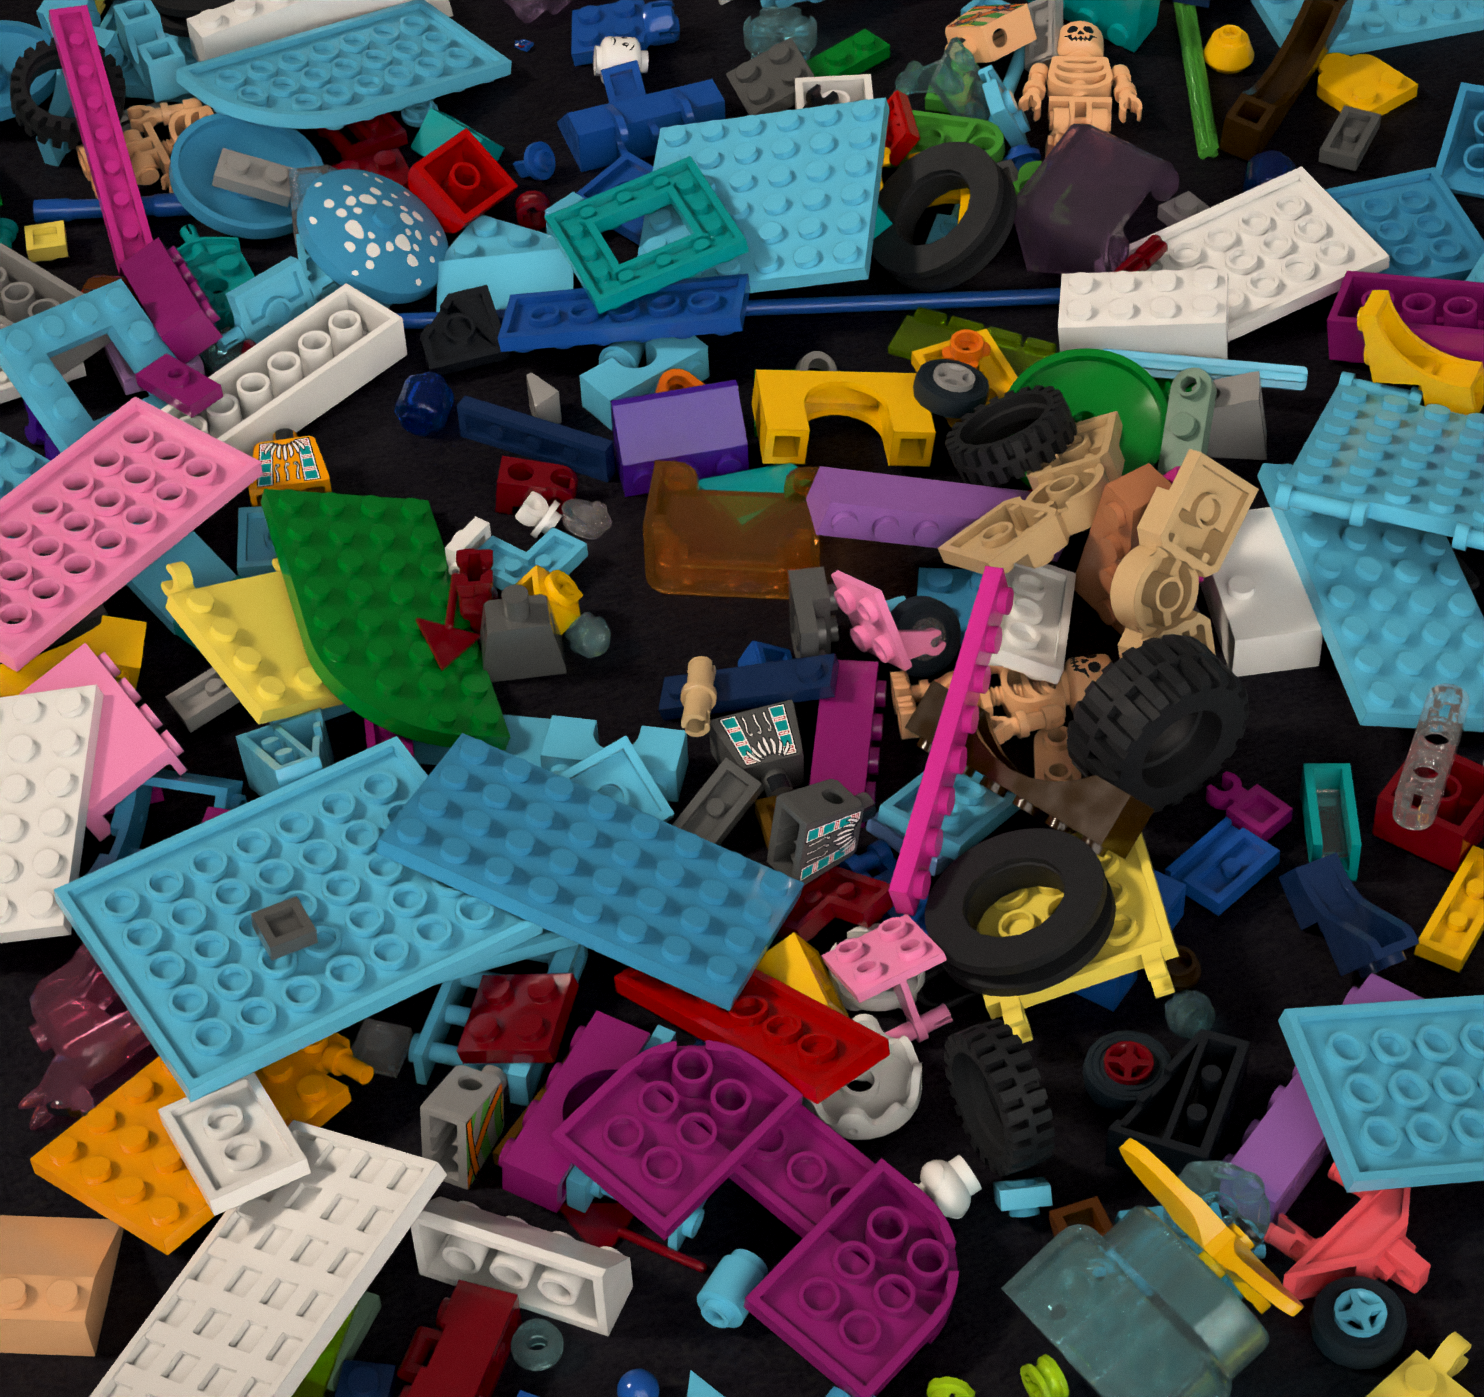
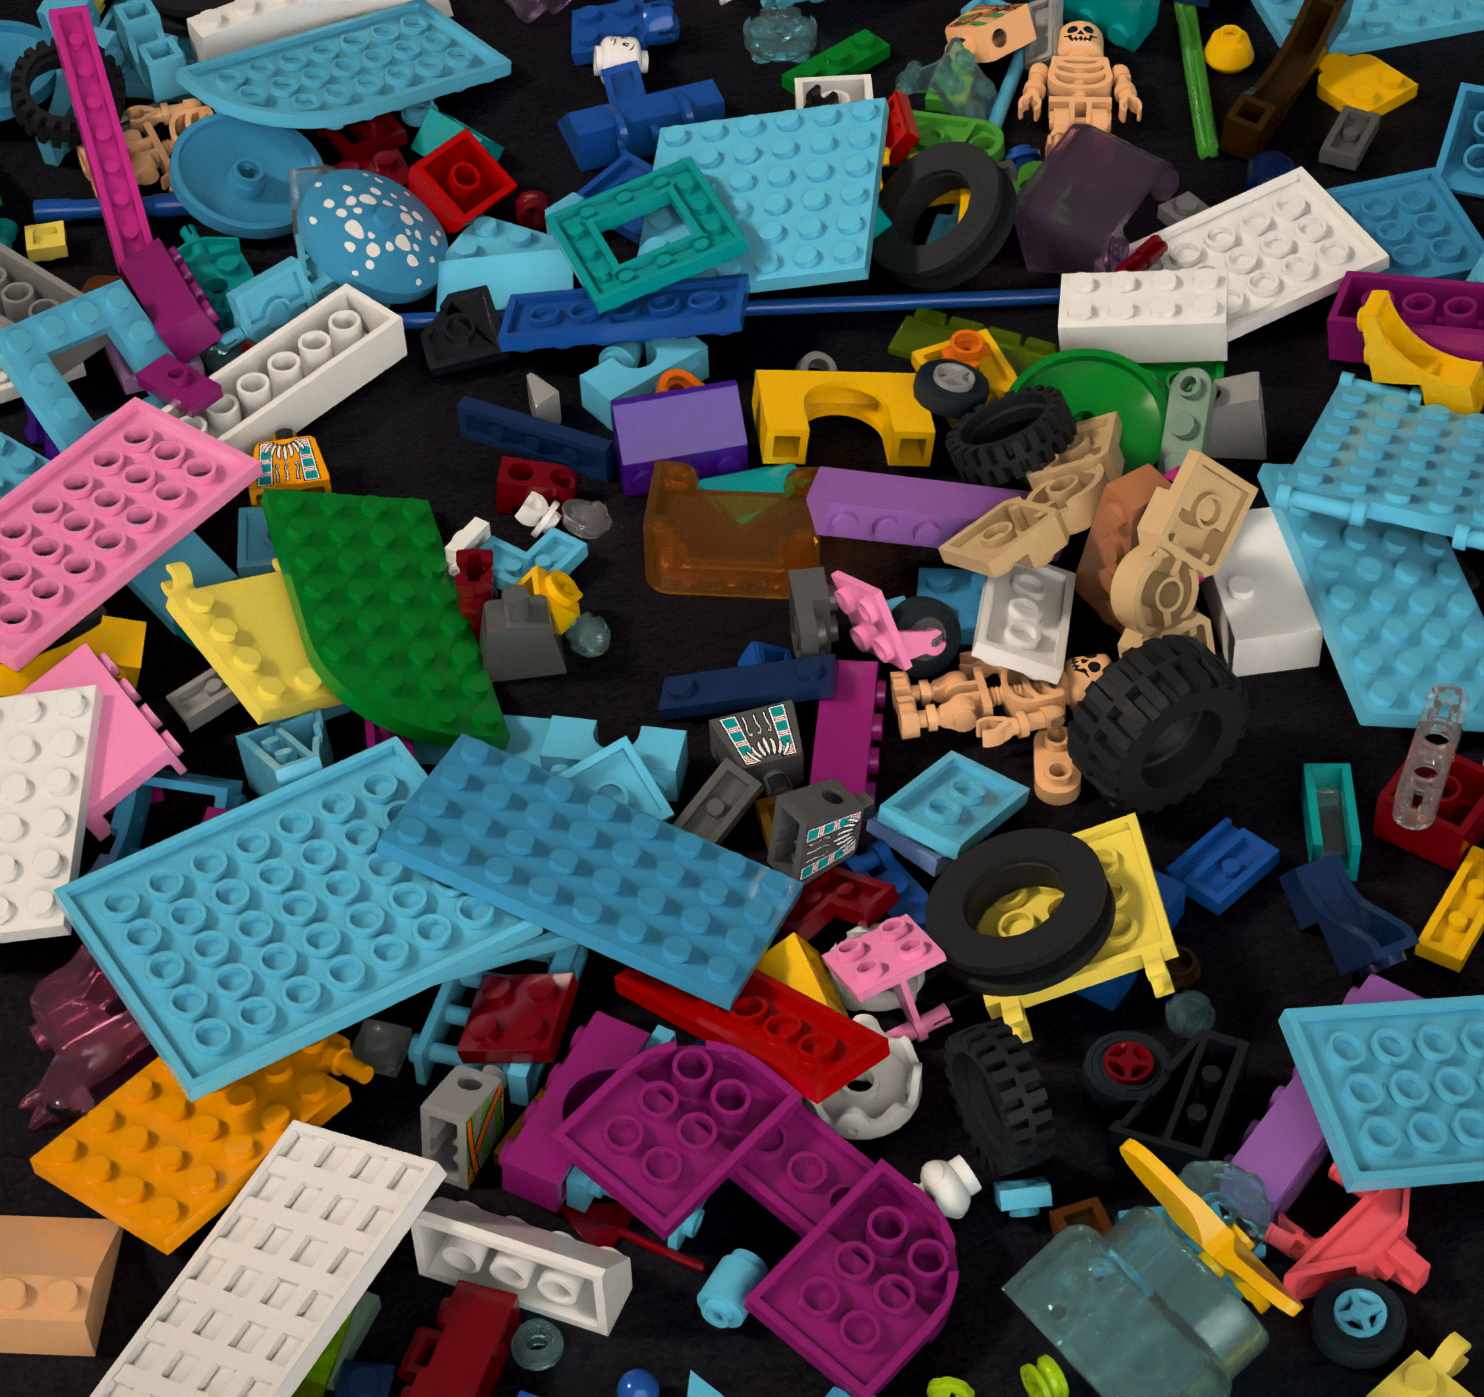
(234, 1143): white plate -> none
(252, 177): light grey plate -> none
(284, 928): dark grey plate -> none
(424, 403): clear blue head -> none
(445, 640): dark red piece -> none
(523, 44): blue piece -> none
(537, 162): blue plate -> none
(698, 696): tan pin -> none
(768, 79): dark grey plate -> none
(948, 751): dark pink plate -> none
(1004, 108): medium azure plate -> none
(1088, 805): dark brown arch -> none
(1170, 365): medium azure axle -> none
(1252, 809): magenta plate -> none

